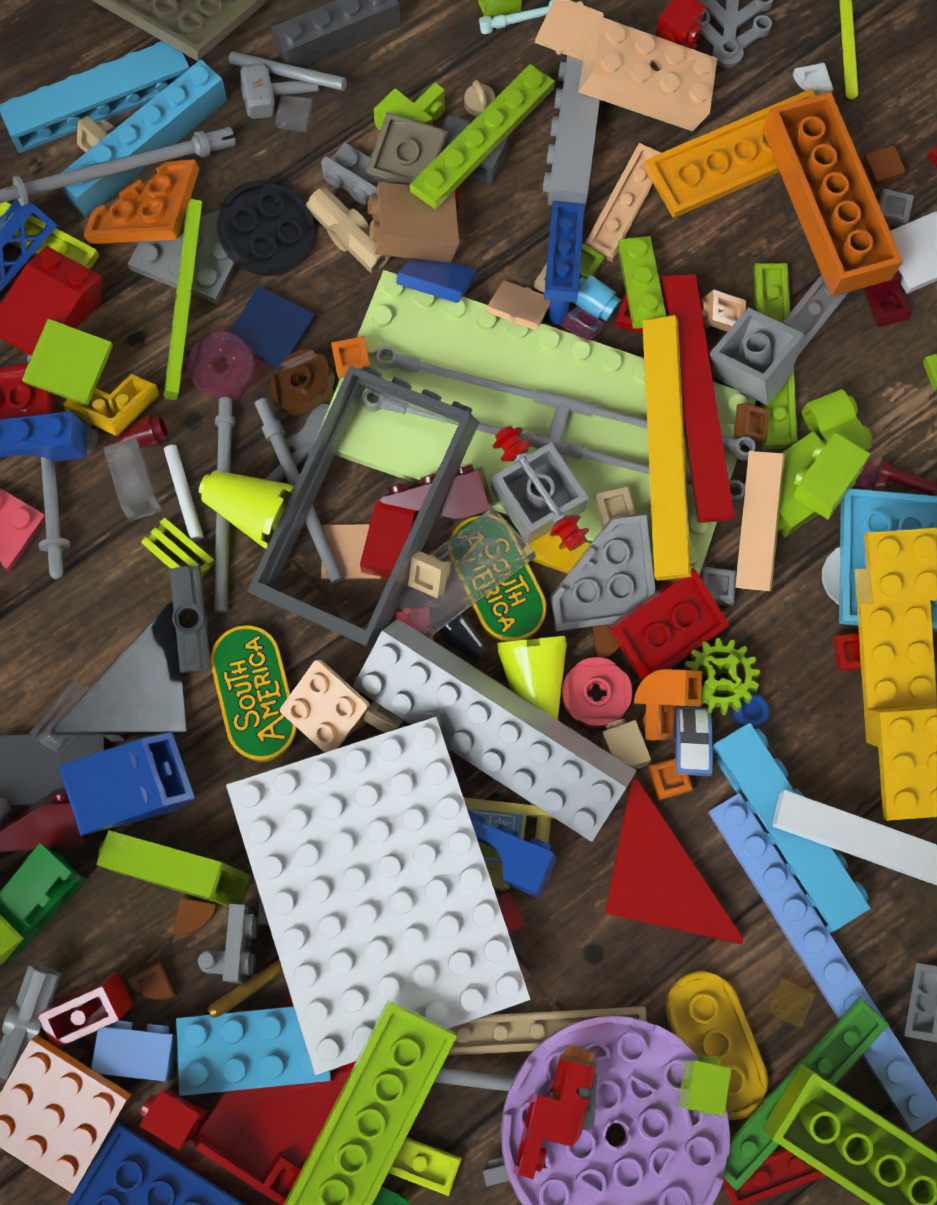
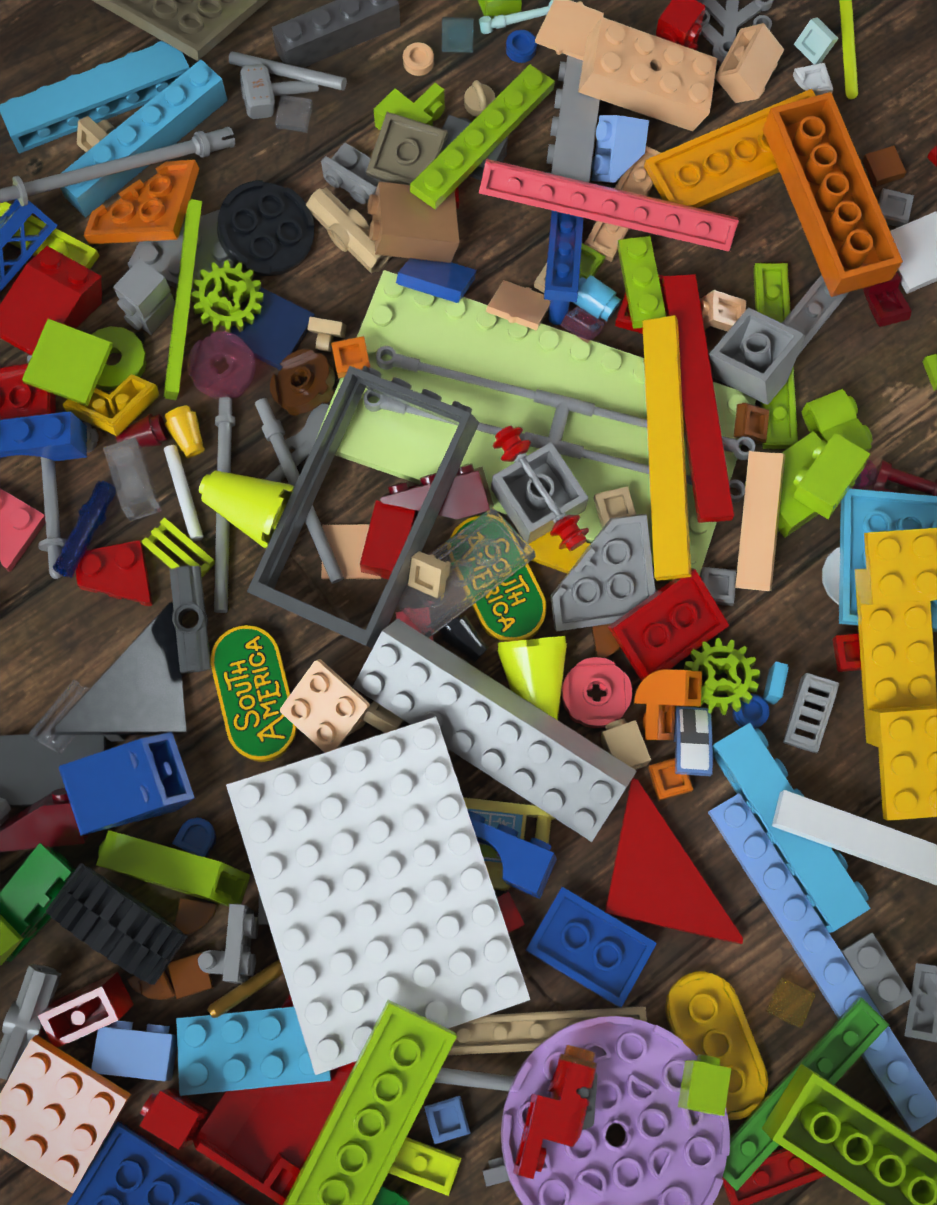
(91, 516): none -> clear blue pin
(116, 924): none -> black tyre
(117, 572): none -> red wing
(132, 357): none -> lime tile
(144, 297): none -> light grey piece
(184, 428): none -> yellow cone
(188, 977): none -> dark orange tile
(196, 837): none -> blue tile
(216, 303): none -> lime gear
(326, 332): none -> tan tile
(418, 59): none -> light nougat tile
(447, 1119): none -> medium blue tile
(457, 34): none -> clear light blue plate
(521, 46): none -> blue tile
(591, 947): none -> blue plate
(608, 205): none -> coral tile
(618, 146): none -> light blue slope
(749, 63): none -> light nougat brick
(775, 682): none -> medium azure tile
(816, 41): none -> light aqua tile
(819, 684): none -> light grey slope
(876, 973): none -> light grey plate

